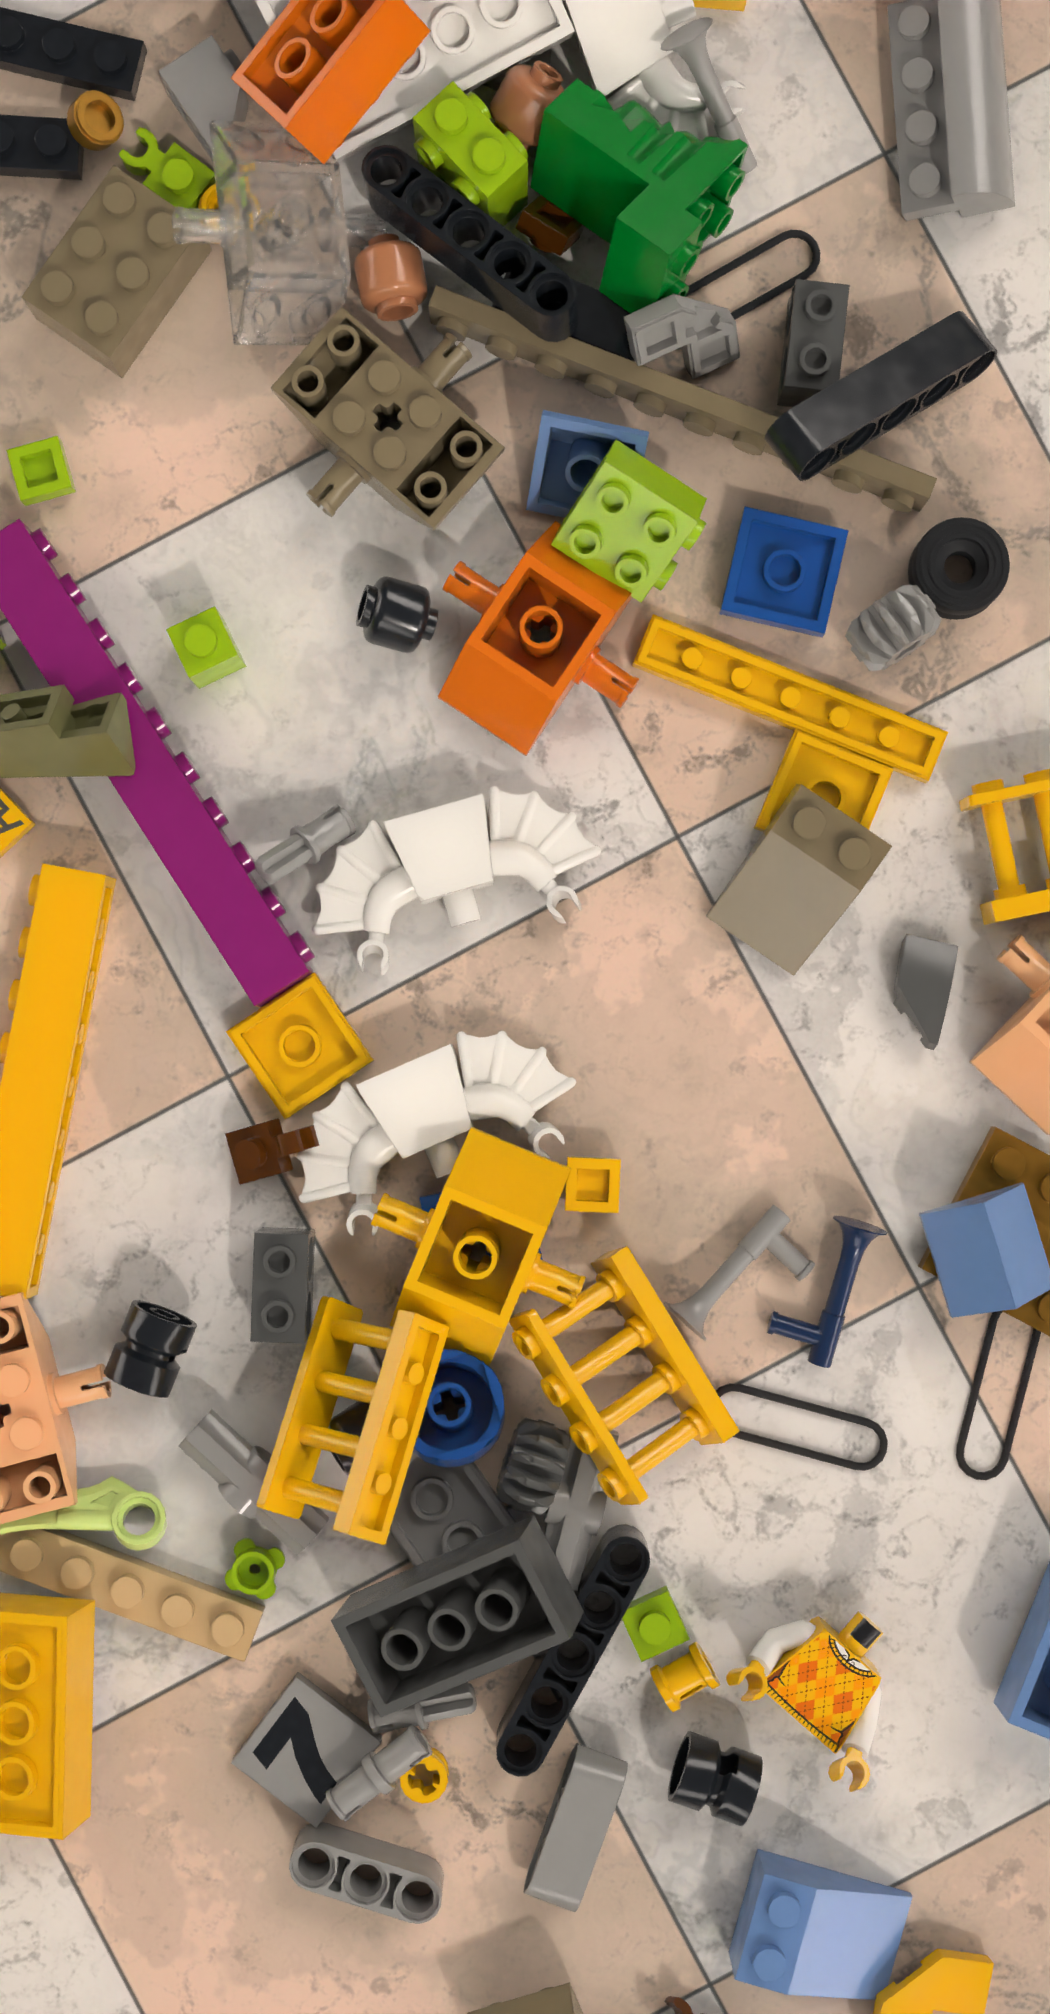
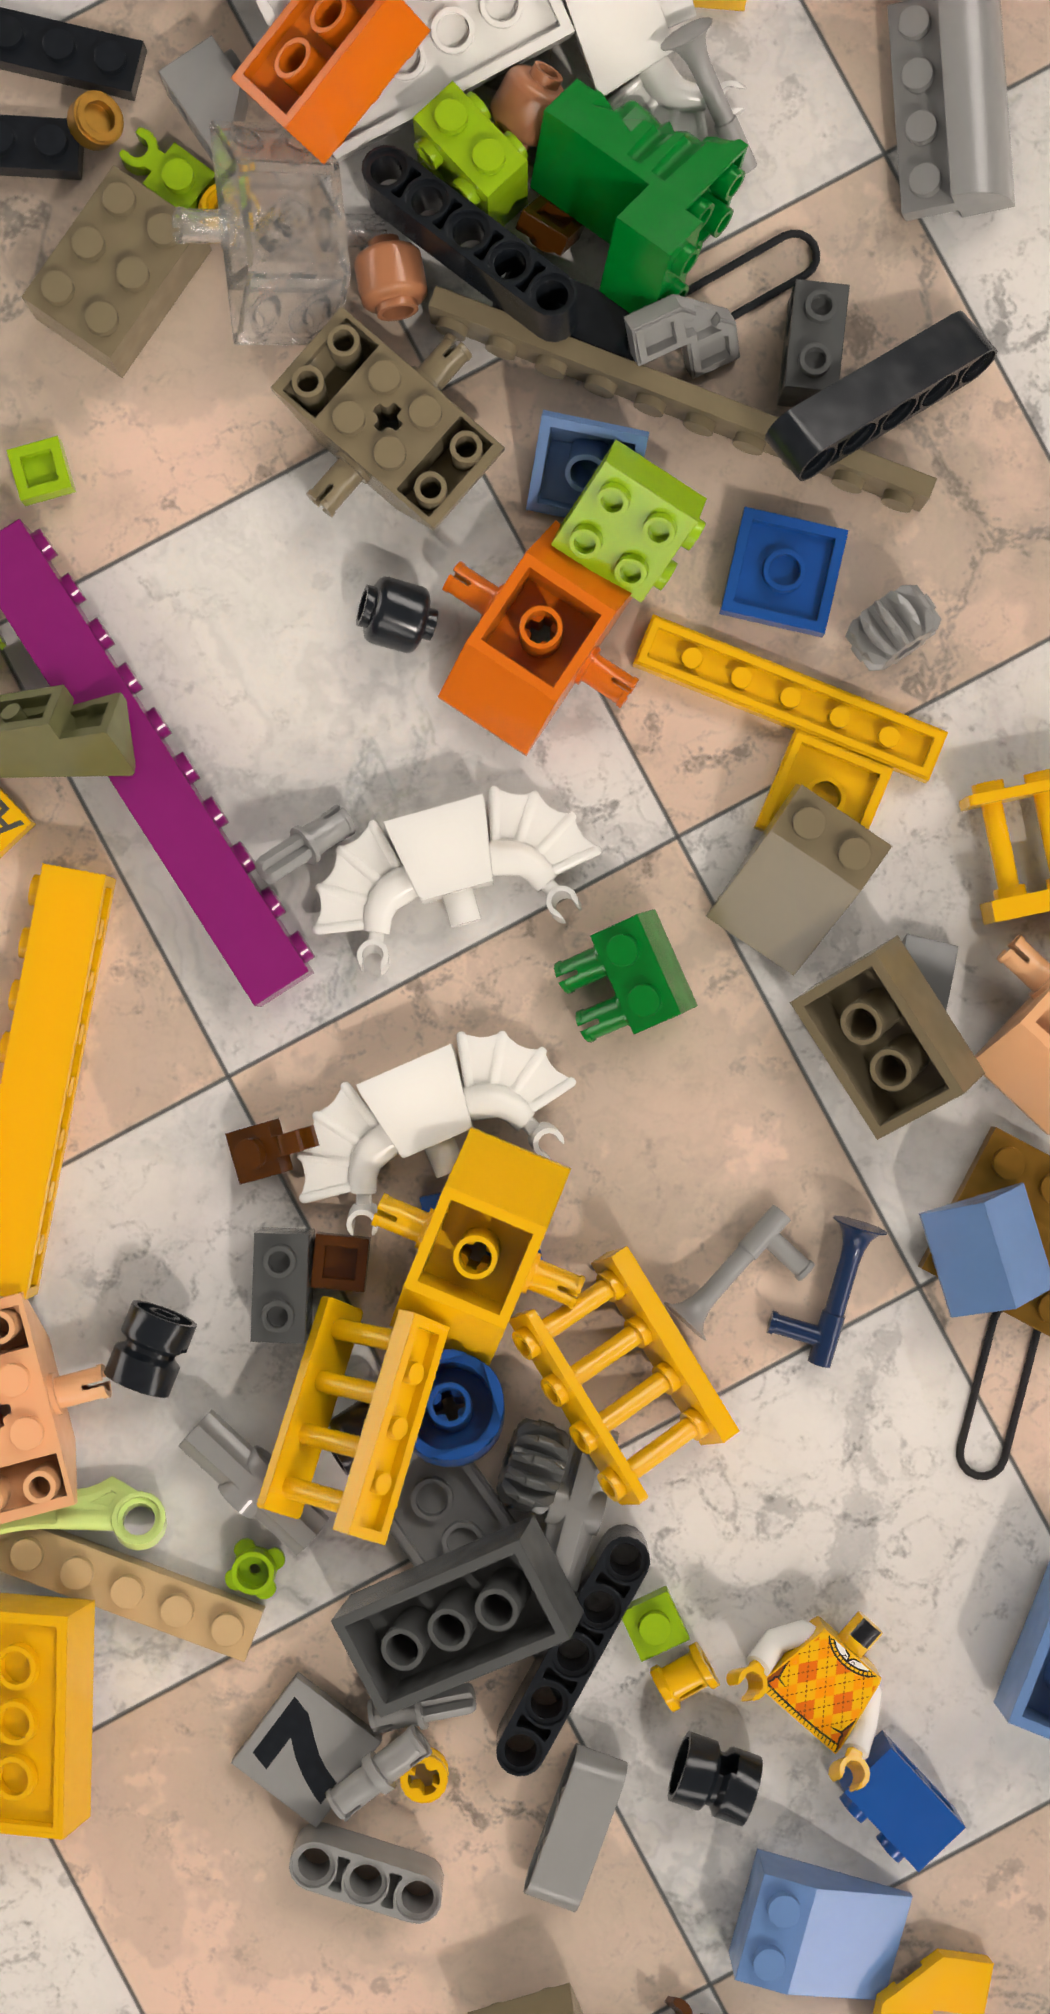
(206, 647): lime brick -> none
(300, 1045): yellow tile -> none
(340, 1262): none -> reddish brown plate
(593, 1184): yellow plate -> none
(641, 971): none -> green brick
(813, 1408): black piece -> none
(888, 1038): none -> dark tan brick
(903, 1805): none -> blue brick
(976, 543): black tyre -> none

